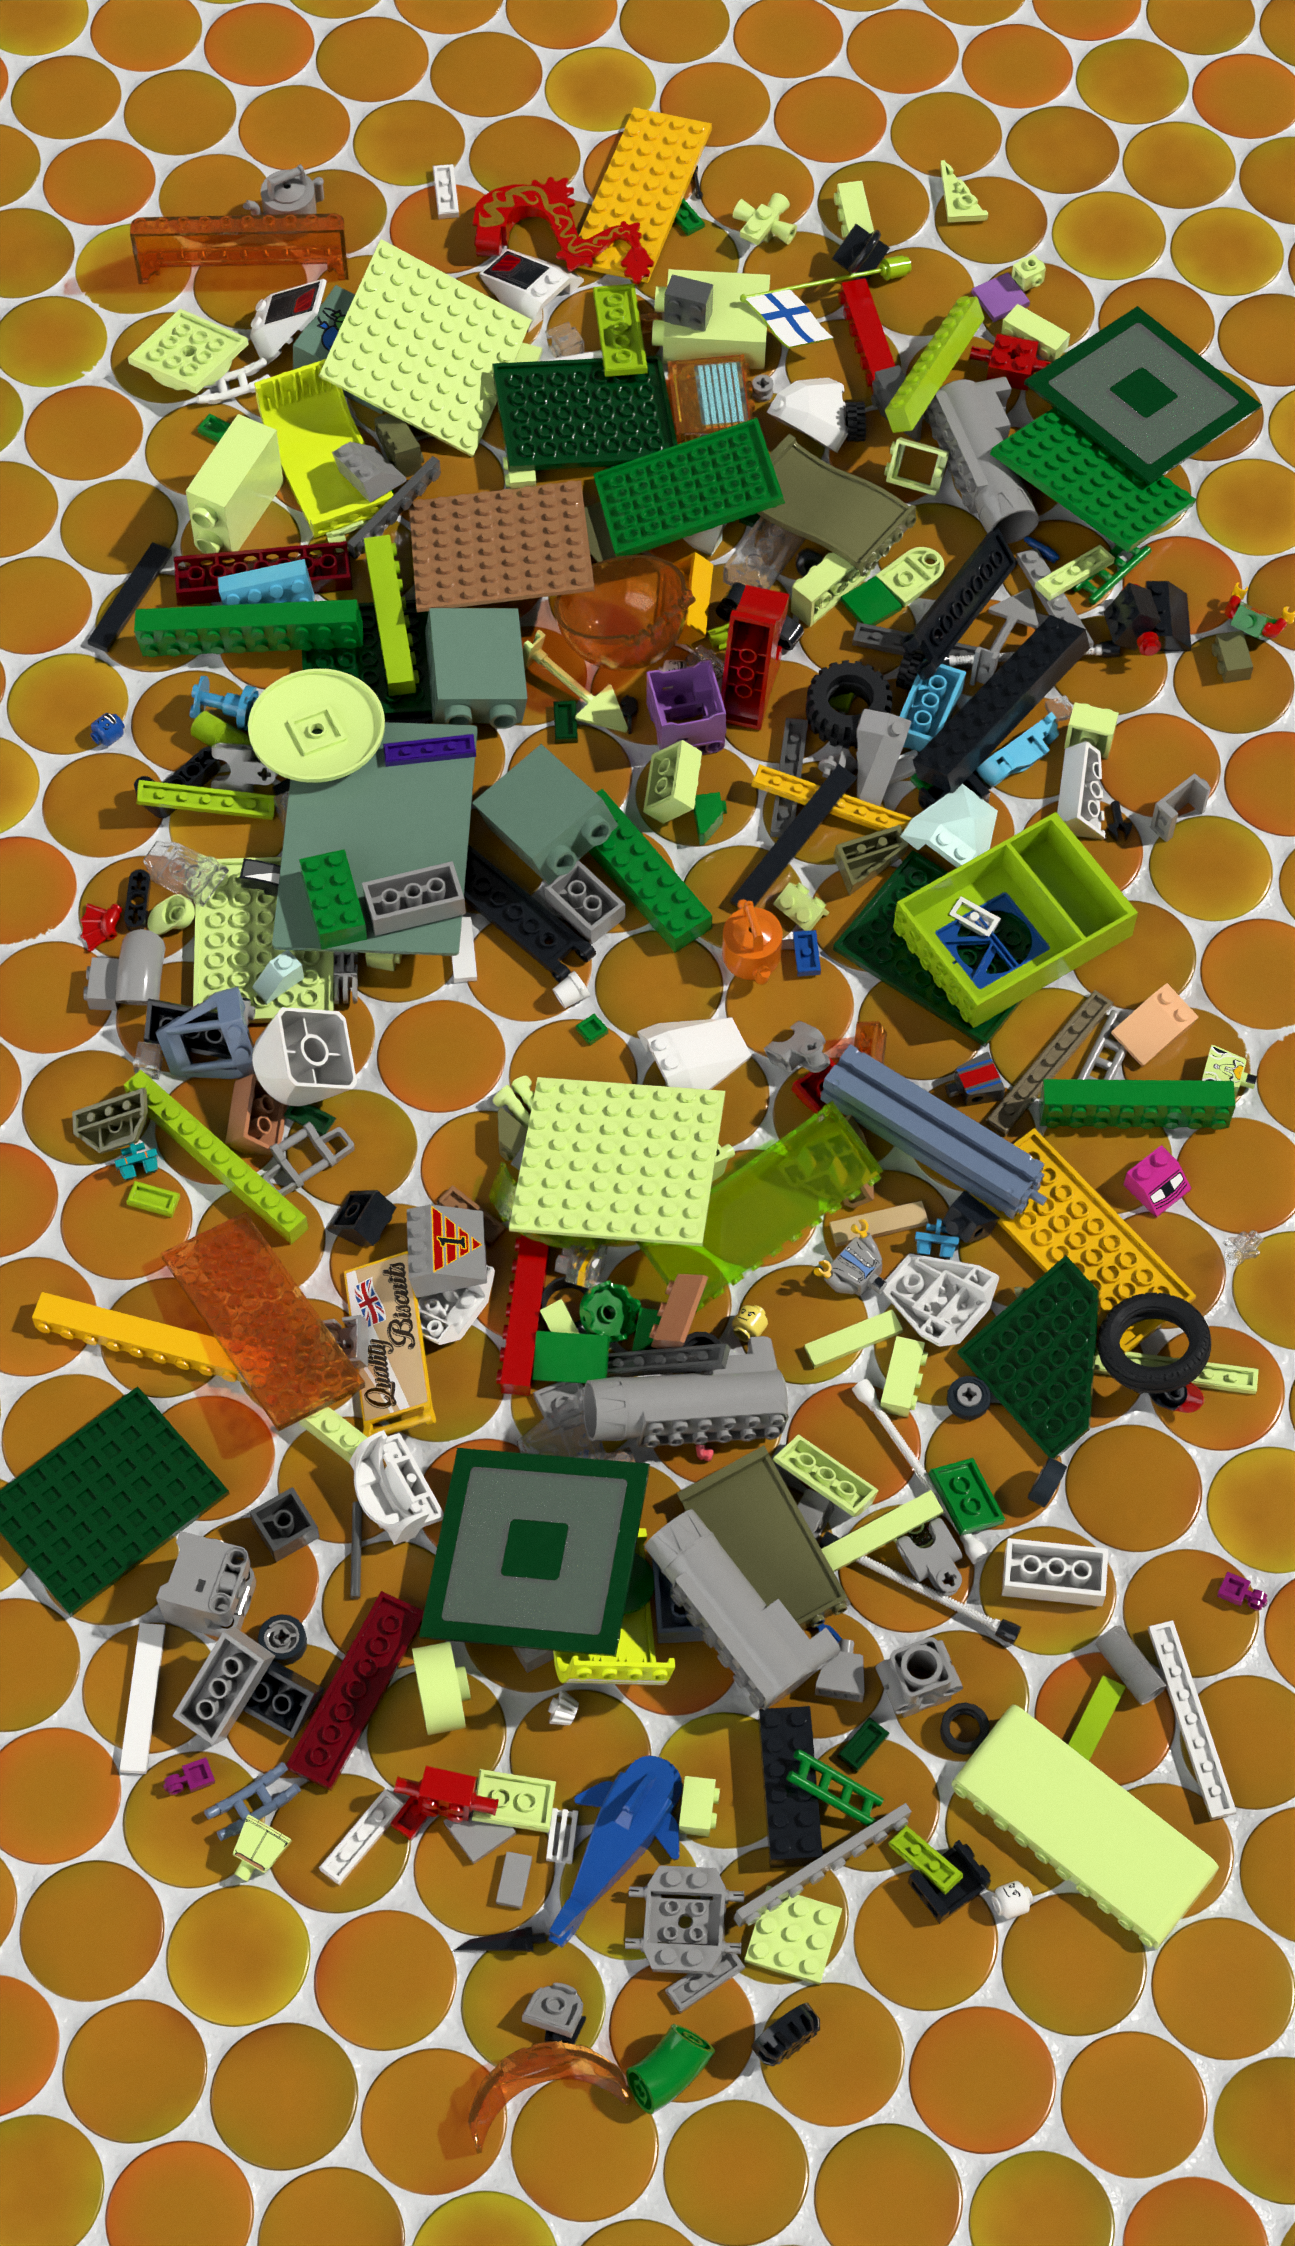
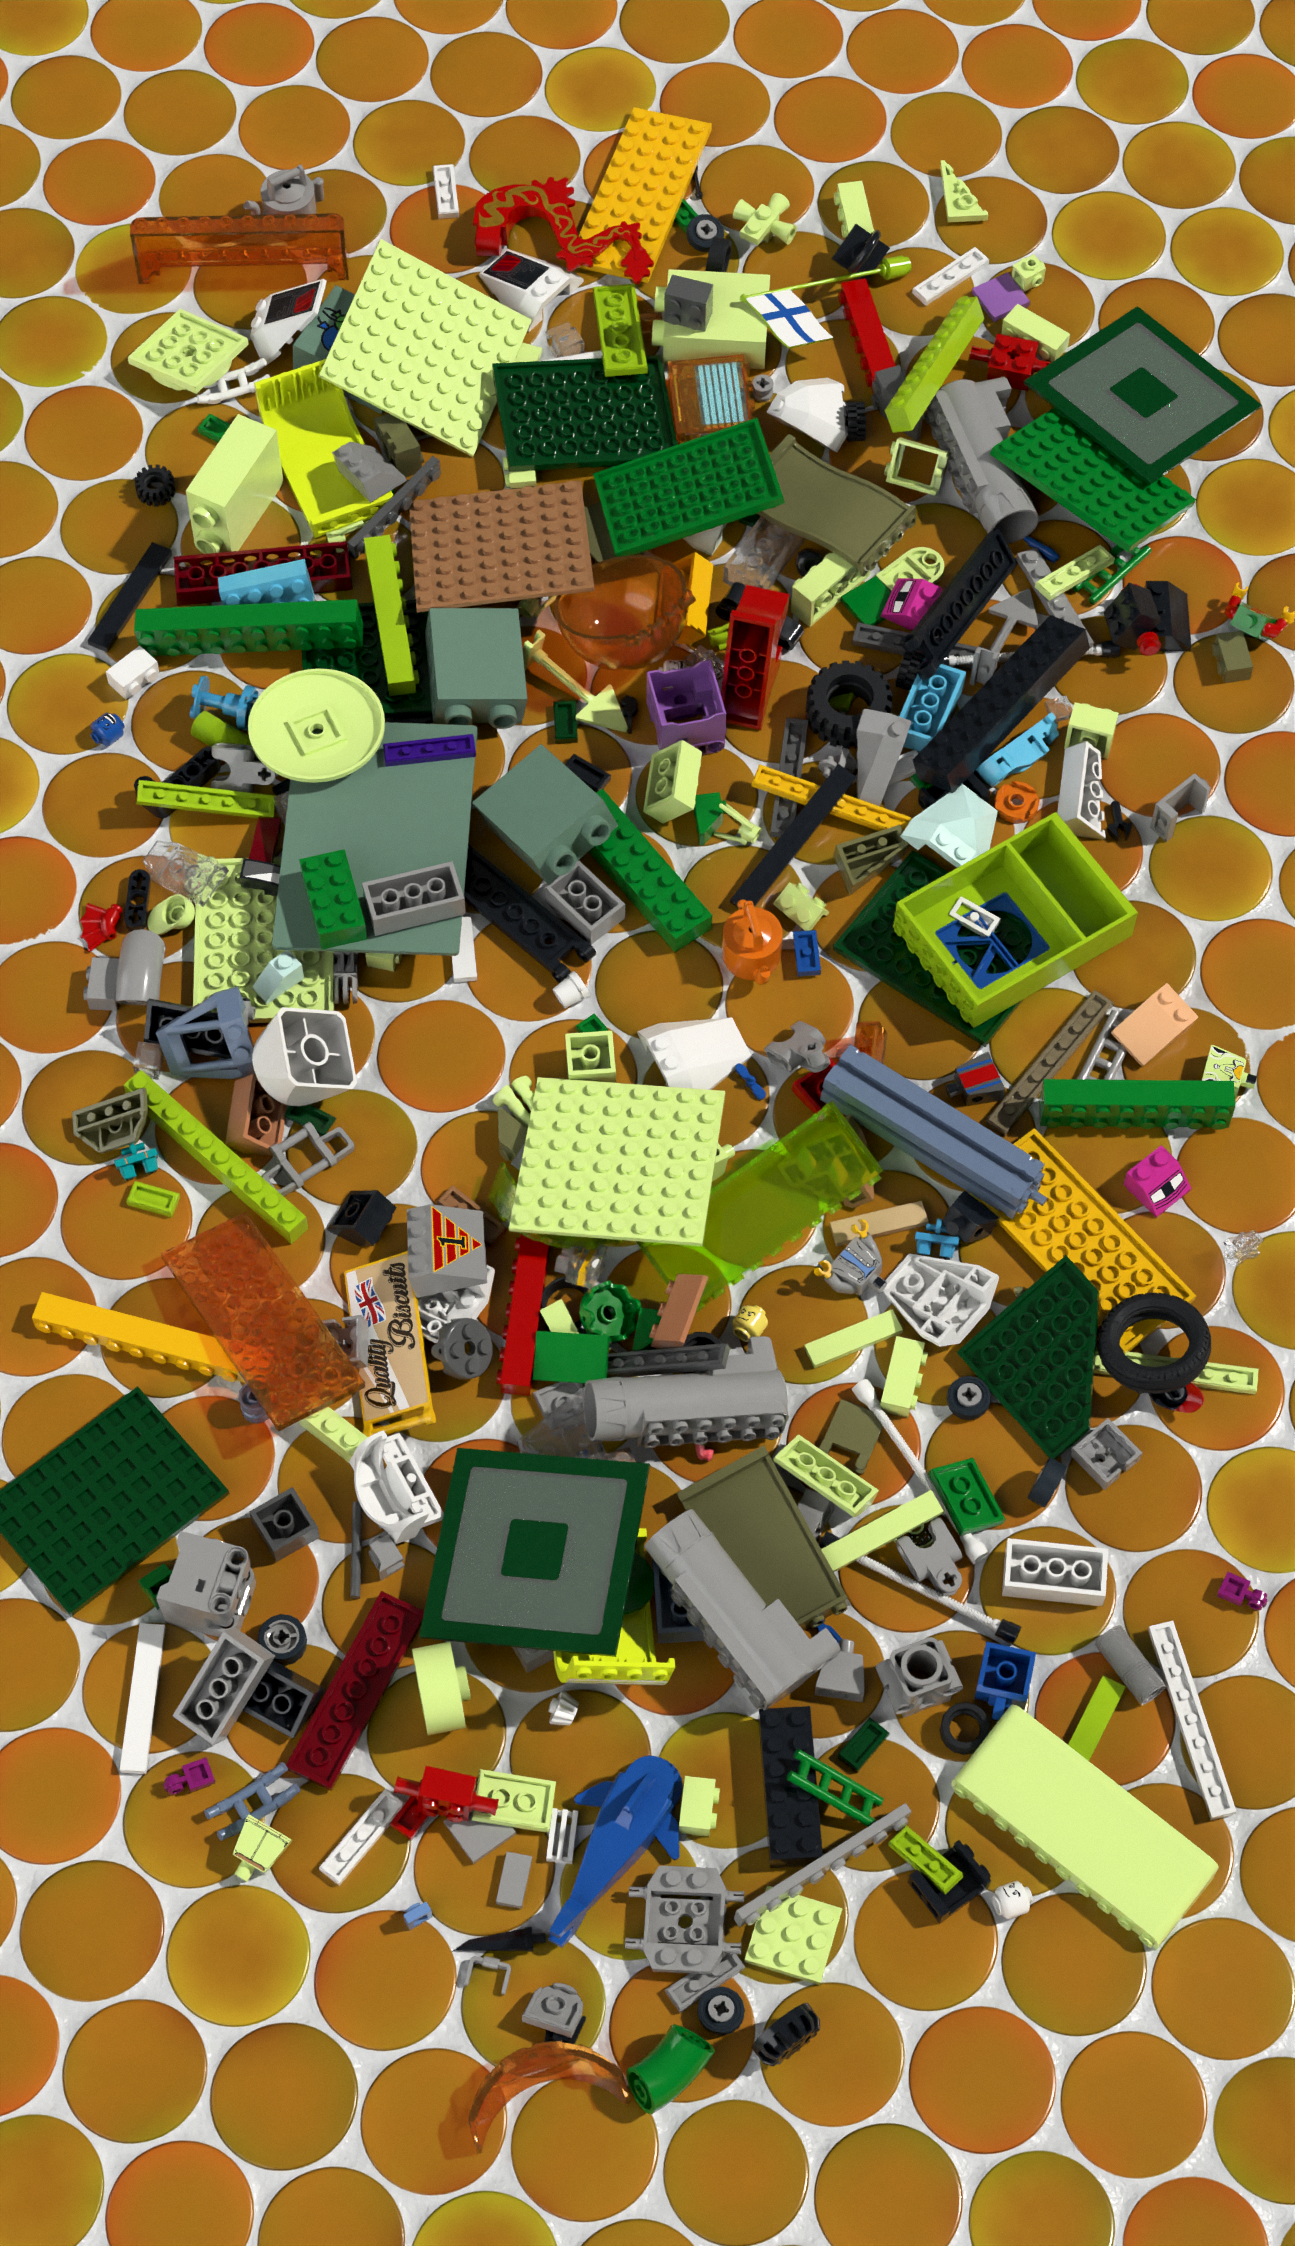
(132, 672): none -> white brick
(151, 1582): none -> green piece
(155, 495): none -> black tyre
(250, 1406): none -> sand blue wheel
(265, 839): none -> dark red tile
(385, 1556): none -> light grey window
(417, 1915): none -> medium blue plate
(452, 1353): none -> dark grey plate
(489, 1962): none -> light grey piece
(530, 607): none -> yellowish green plant
(588, 773): none -> black tile
(590, 1056): none -> yellowish green brick
(697, 230): none -> black wheel
(718, 2020): none -> black wheel
(719, 255): none -> black tyre
(748, 831): none -> yellowish green plant
(750, 1081): none -> blue piece
(853, 1430): none -> olive flag
(910, 601): none -> dark pink slope
(950, 276): none -> white tile
(1004, 1677): none -> blue hinge
(1016, 813): none -> orange tile
(1100, 1444): none -> light grey piece

